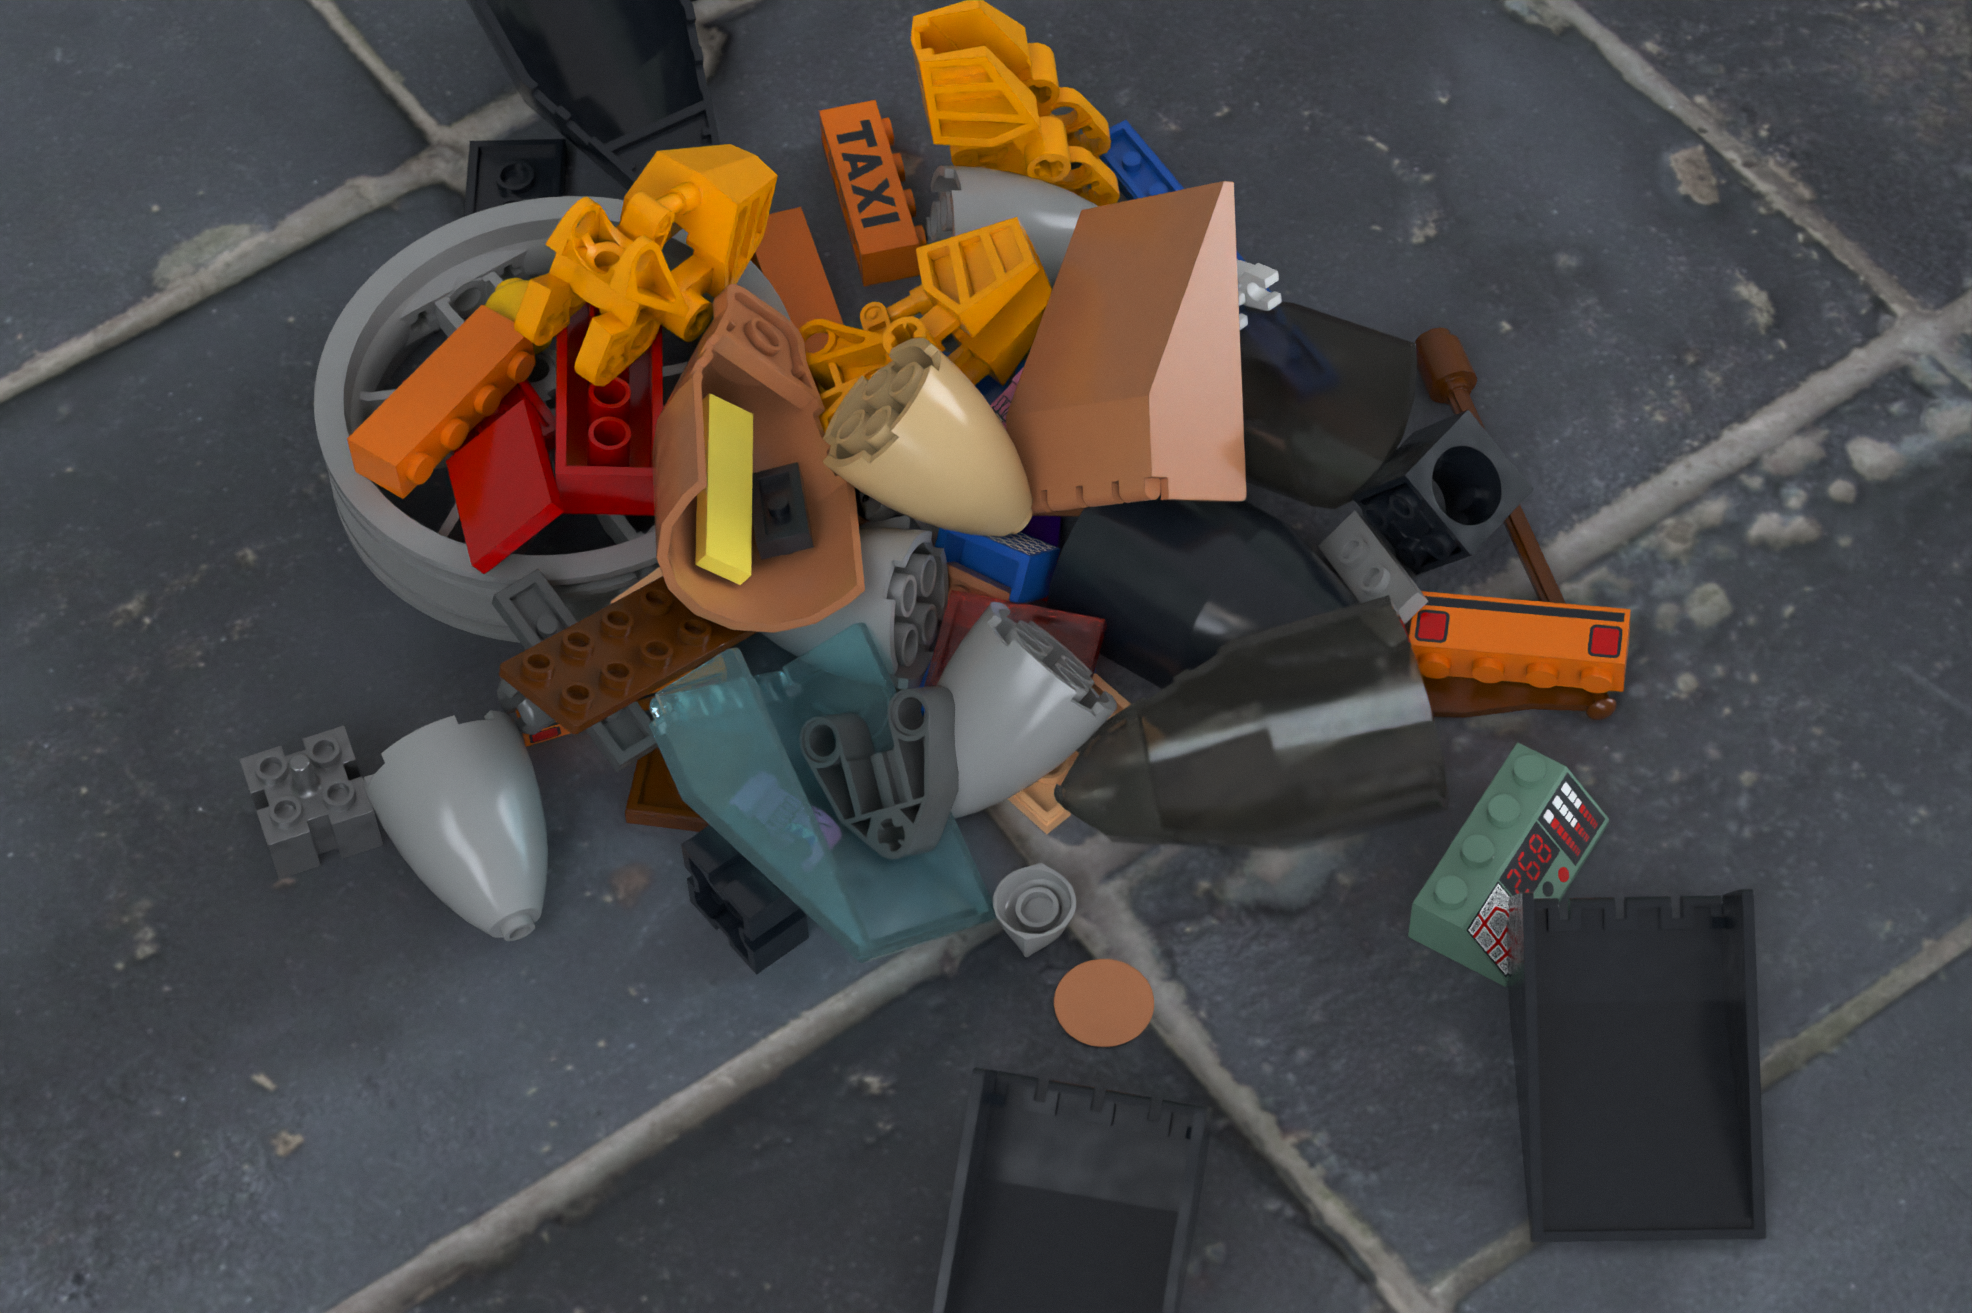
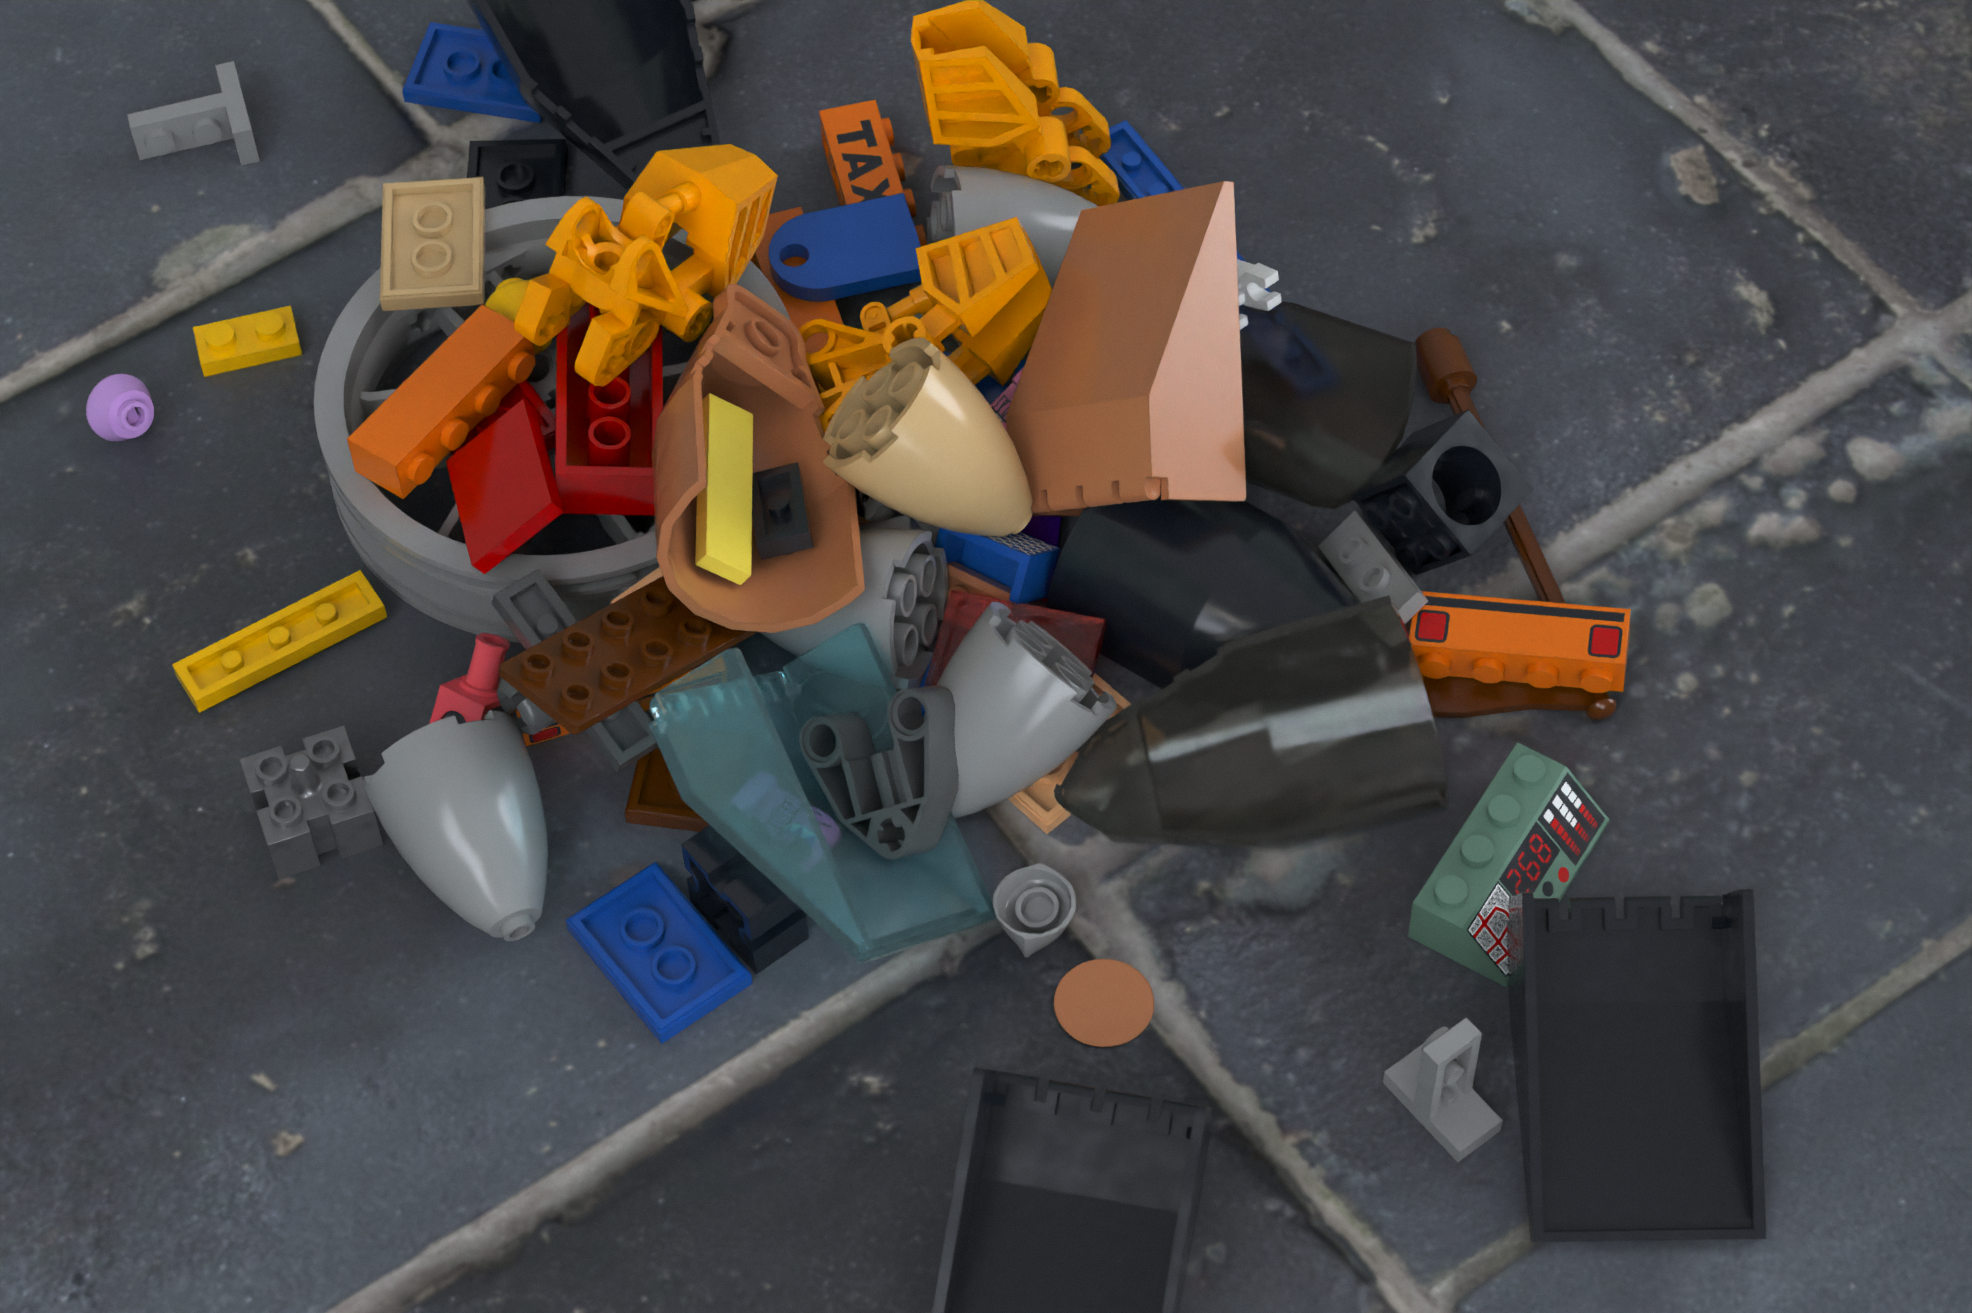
(119, 408): none -> lavender cone
(197, 122): none -> light grey bracket
(247, 341): none -> yellow plate
(279, 641): none -> yellow plate
(433, 244): none -> tan tile
(463, 73): none -> blue tile
(477, 690): none -> coral bracket
(658, 952): none -> blue tile
(847, 250): none -> blue tile
(1438, 1089): none -> light grey bracket

